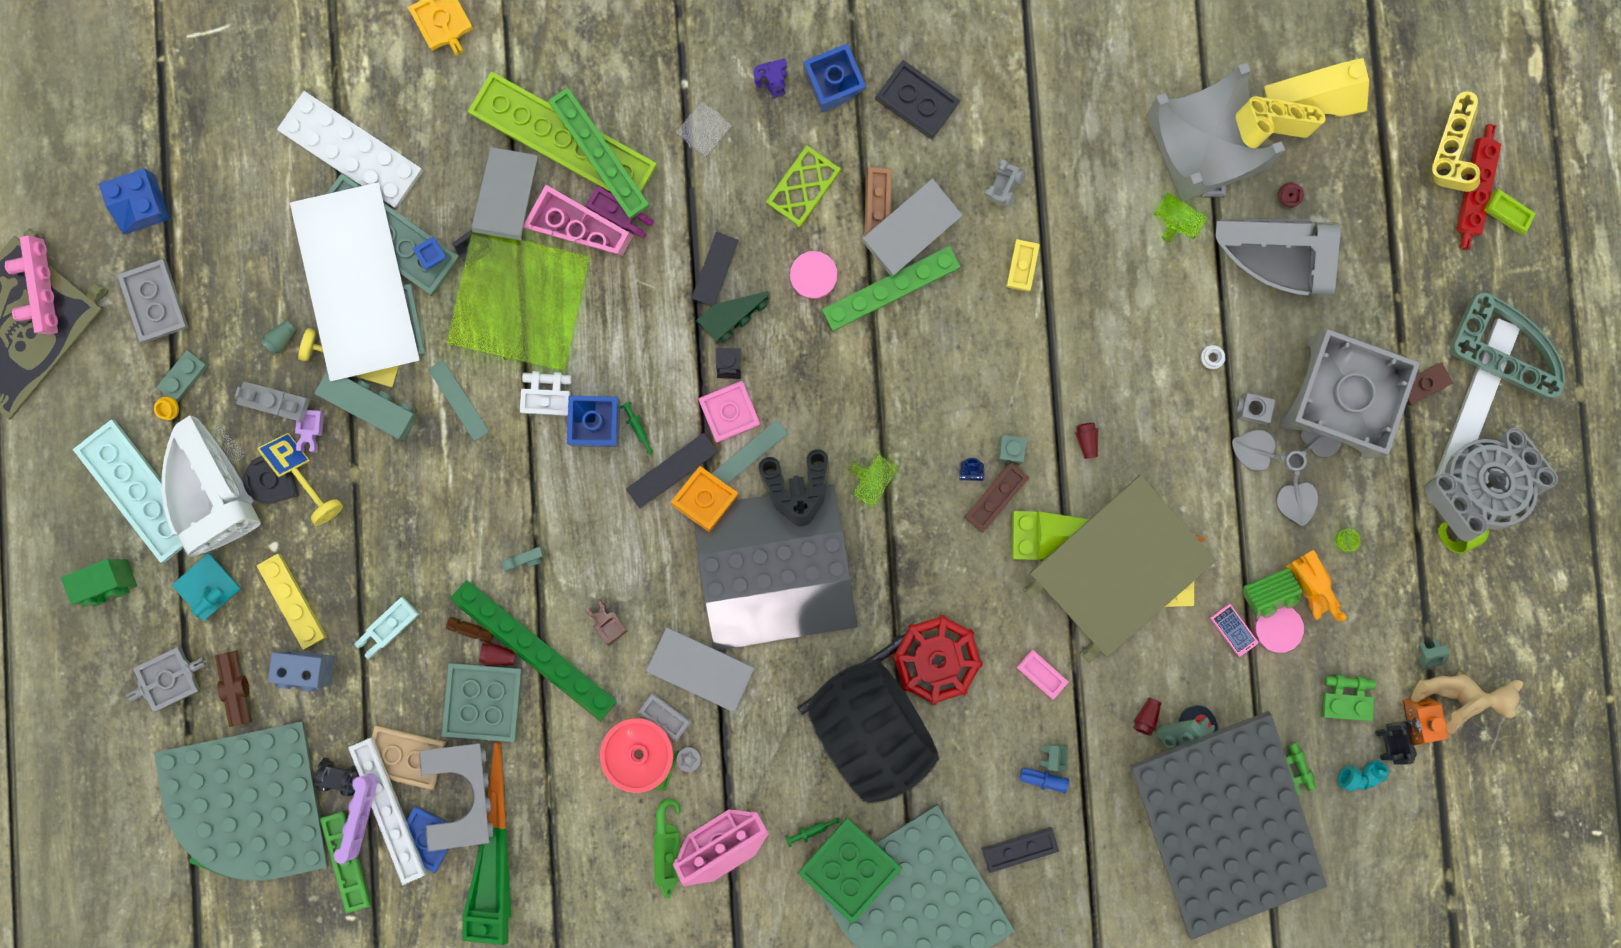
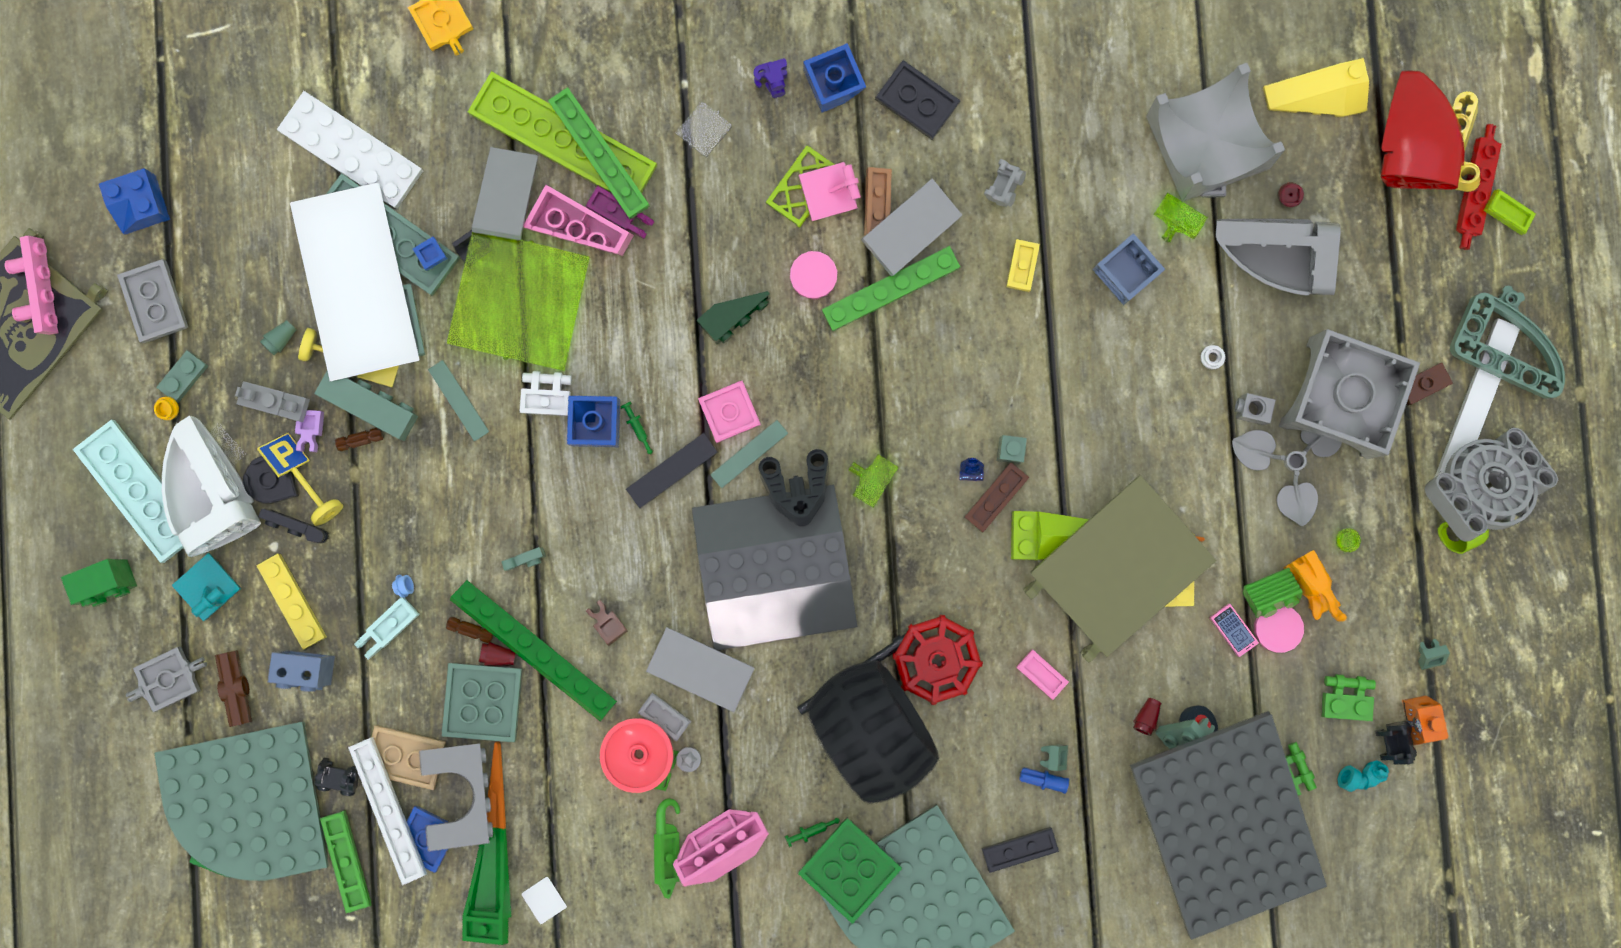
(295, 526): none -> black hinge
(359, 439): none -> reddish brown axle
(359, 812): lavender plate -> none
(403, 586): none -> light blue plate
(544, 900): none -> white sticker
(704, 499): light orange tile -> none
(715, 269): black tile -> none
(728, 363): black window -> none
(830, 190): none -> bright pink plate
(1088, 439): dark red cone -> none
(1128, 269): none -> sand blue piece
(1265, 116): light yellow beam -> none
(1421, 137): none -> red panel
(1461, 687): tan animal -> none
(1508, 292): none -> sand green plate

